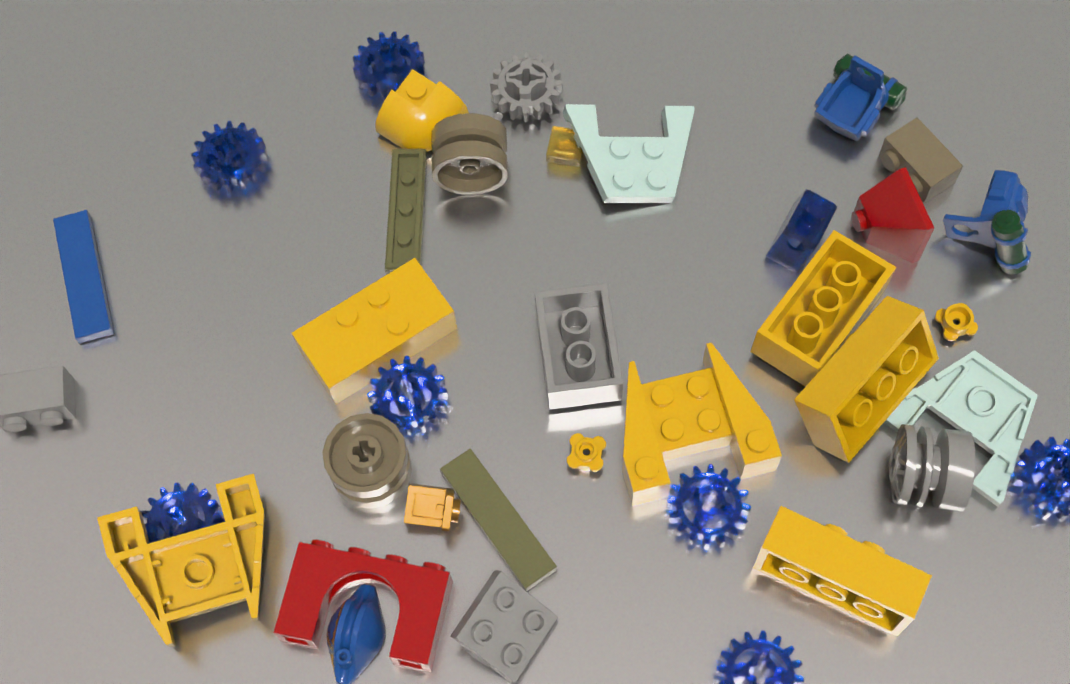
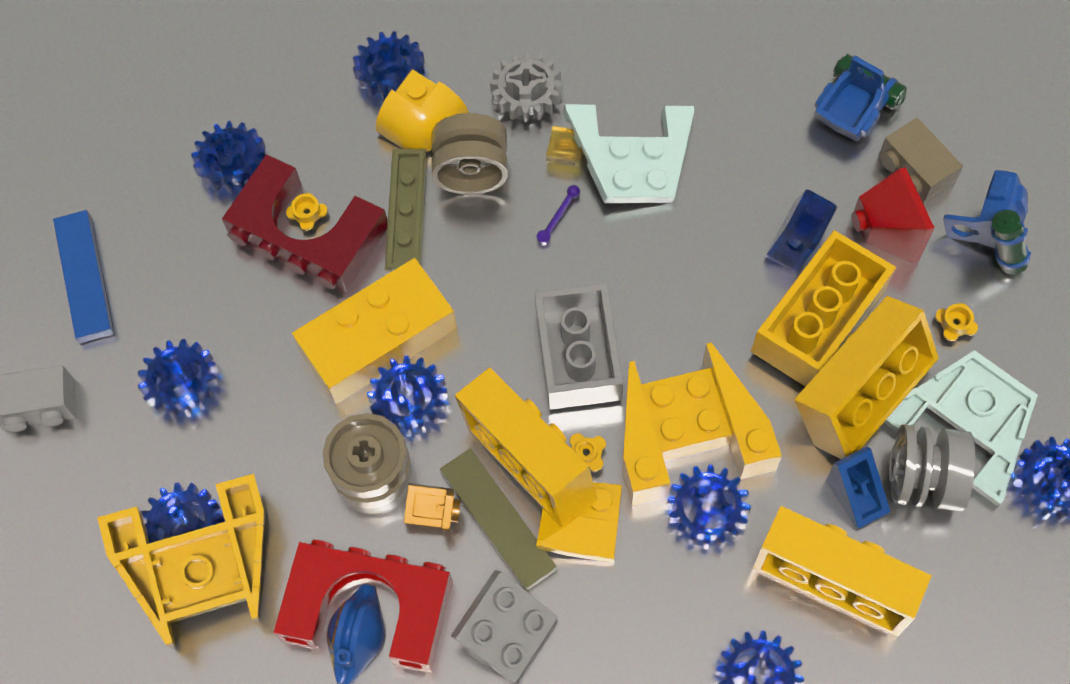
(179, 392): none -> clear blue gear
(302, 203): none -> yellow plate
(330, 258): none -> dark red arch
(527, 447): none -> yellow brick
(543, 236): none -> dark purple hinge
(591, 533): none -> yellow plate
(859, 487): none -> blue slope

